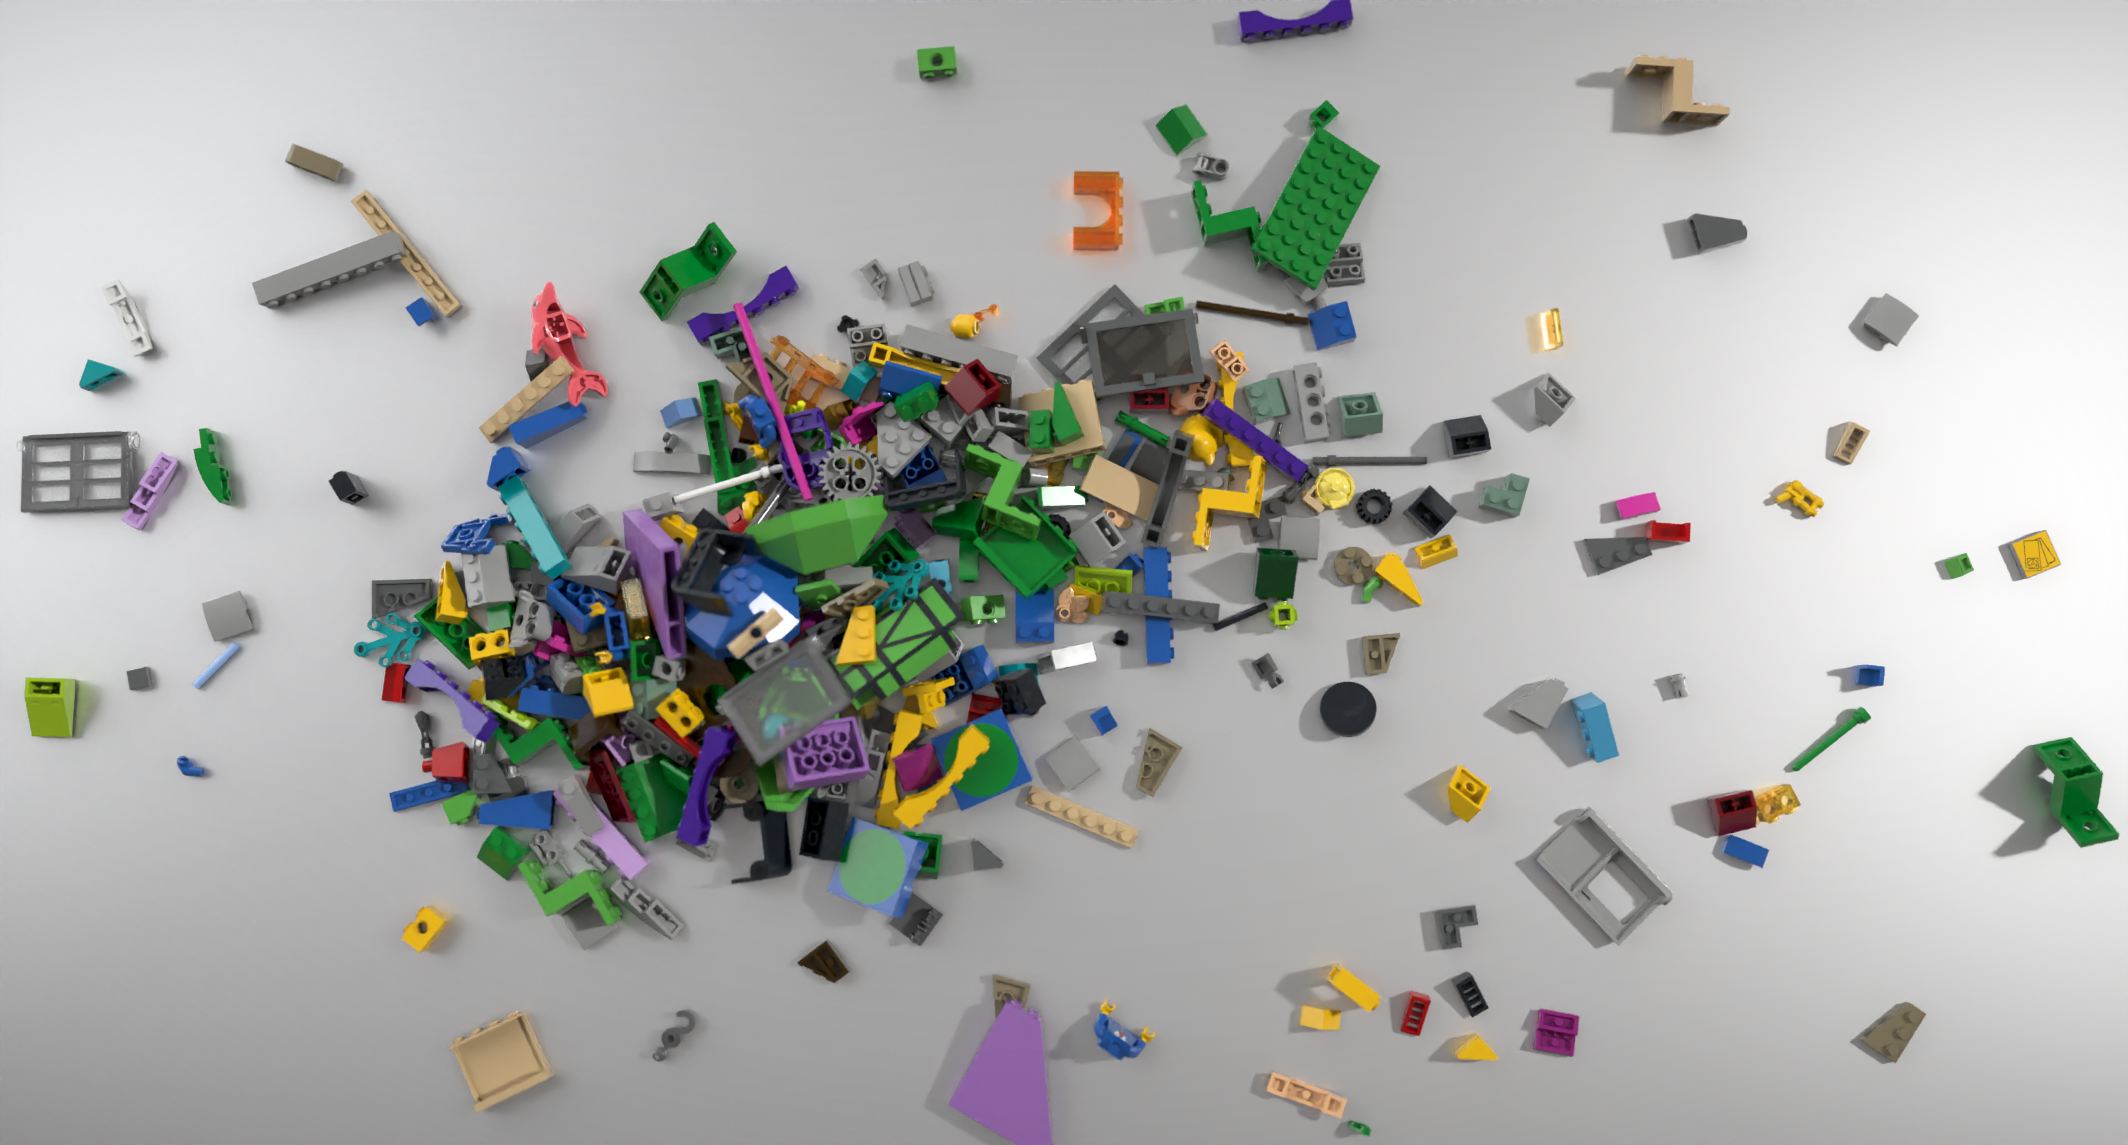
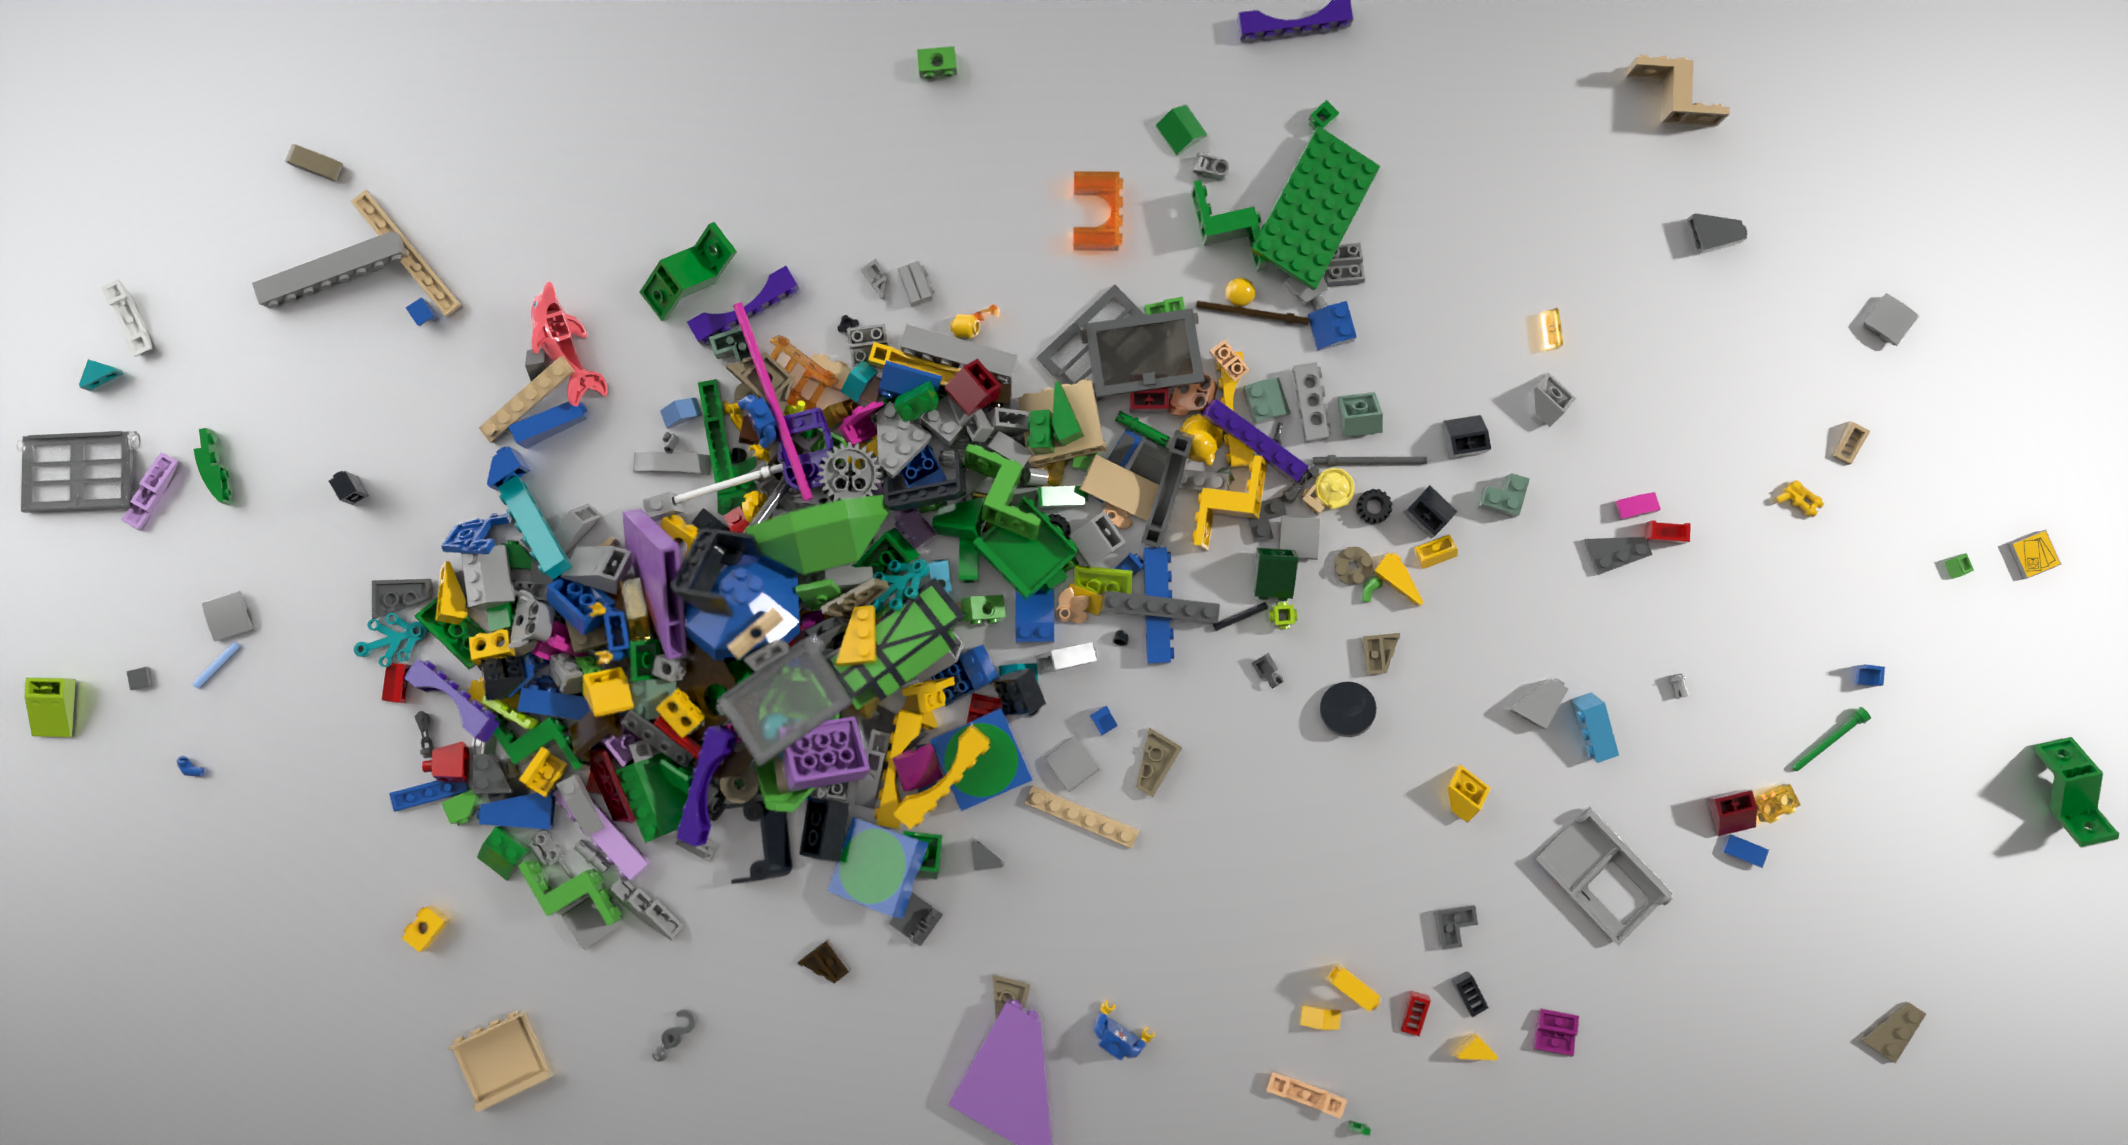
(543, 772): none -> yellow bracket
(1240, 291): none -> yellow hair

